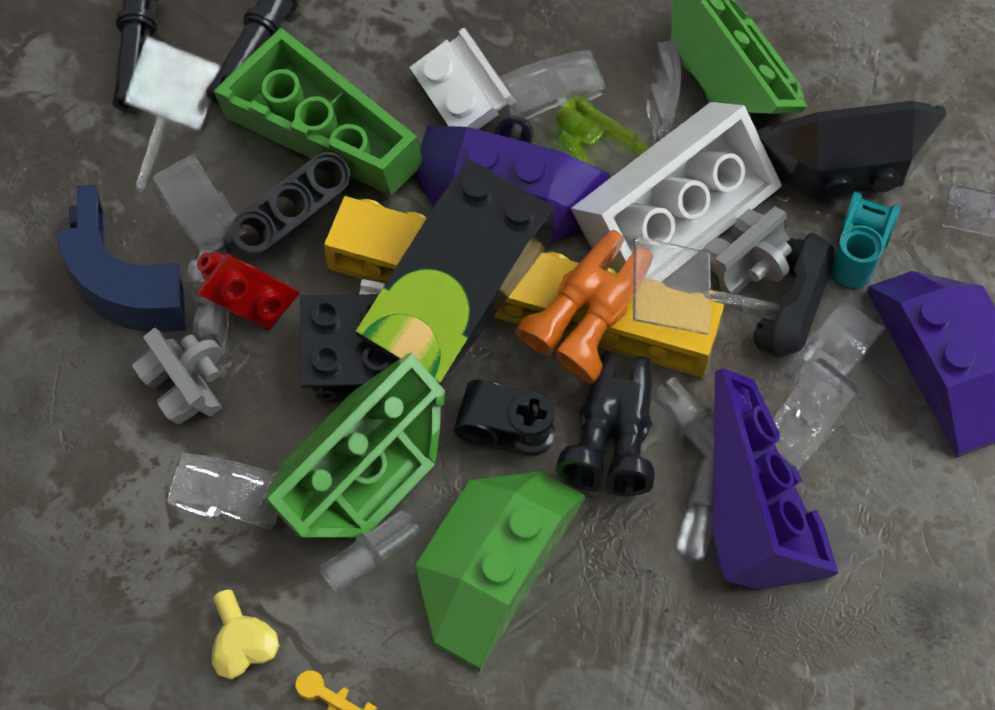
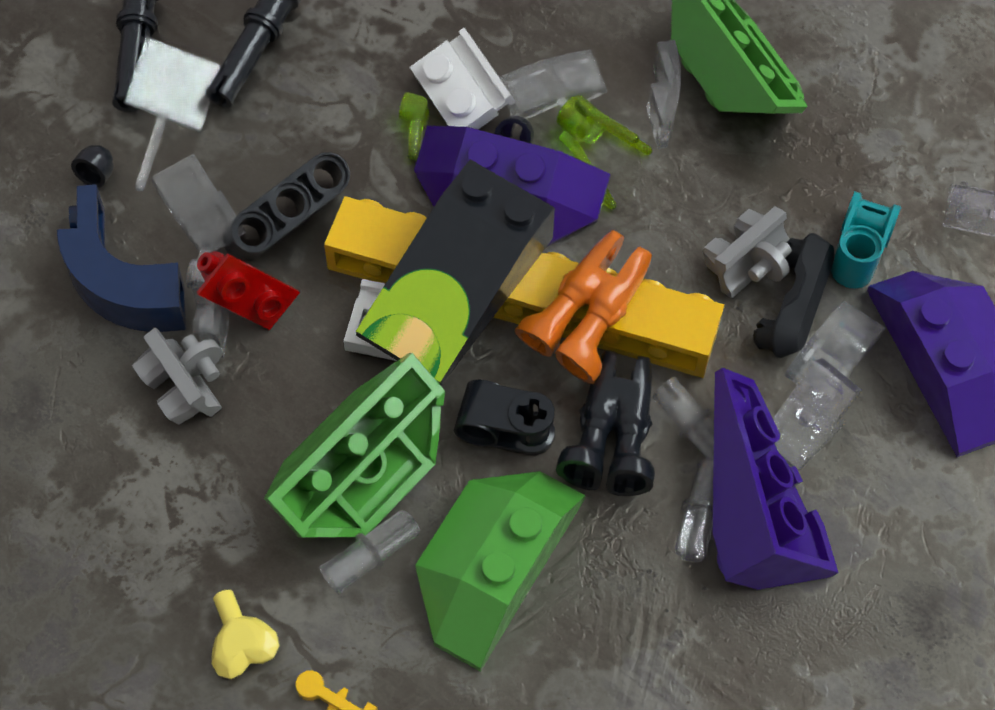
(93, 165): none -> black hinge
(222, 487): clear slope -> none
(314, 110): bright green wedge -> none
(329, 344): black hinge -> none
(414, 109): none -> clear neon green hand
(674, 287): clear piece -> none
(684, 185): white slope -> none
(853, 147): black wedge -> none

